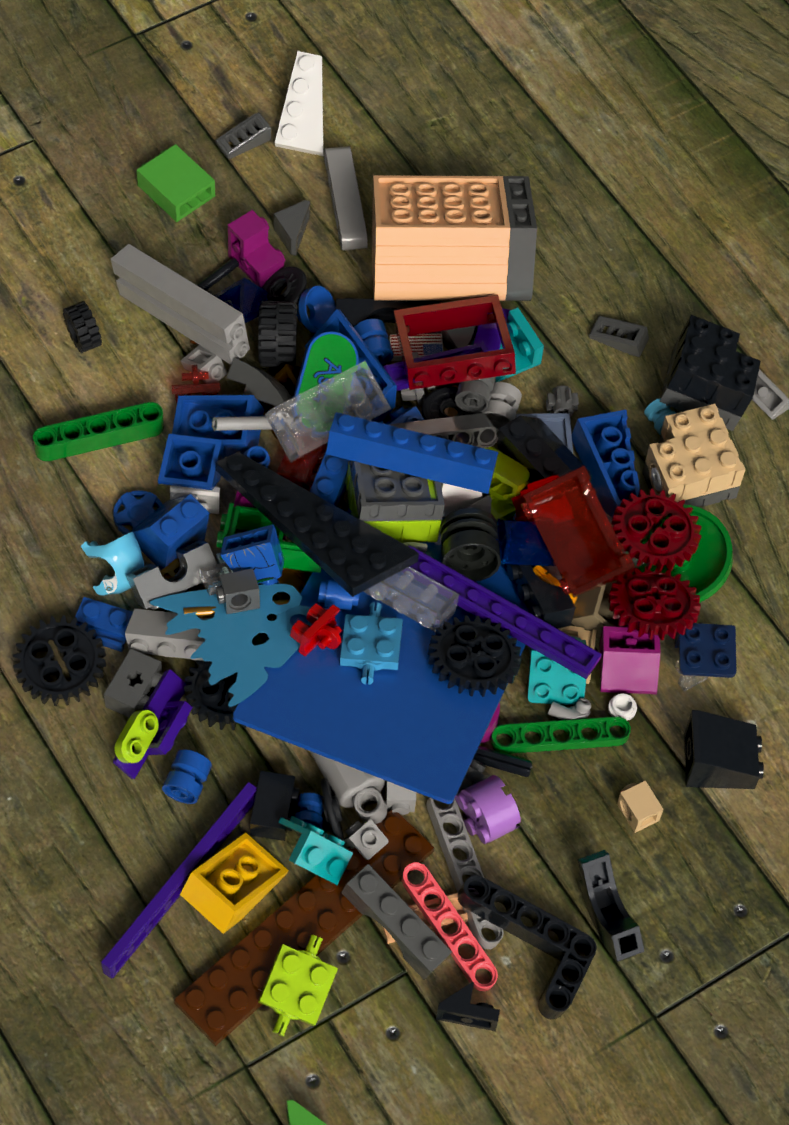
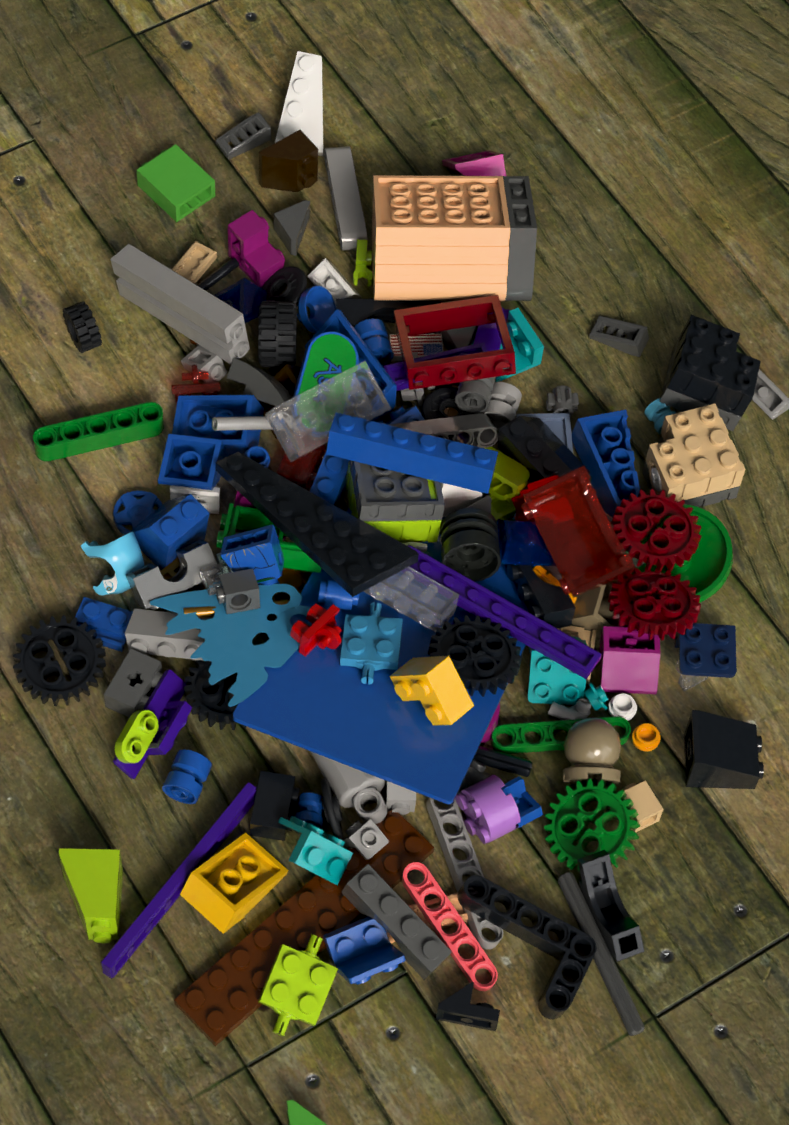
(96, 889): none -> lime slope
(195, 262): none -> tan plate
(289, 164): none -> dark brown slope
(331, 278): none -> white slope
(362, 950): none -> blue bracket
(363, 259): none -> lime plate
(436, 686): none -> yellow brick
(477, 164): none -> dark pink slope
(527, 806): none -> blue bracket
(573, 810): none -> green gear
(592, 750): none -> dark tan tile
(596, 697): none -> teal plate
(602, 956): none -> dark grey axle
(646, 737): none -> light orange plate

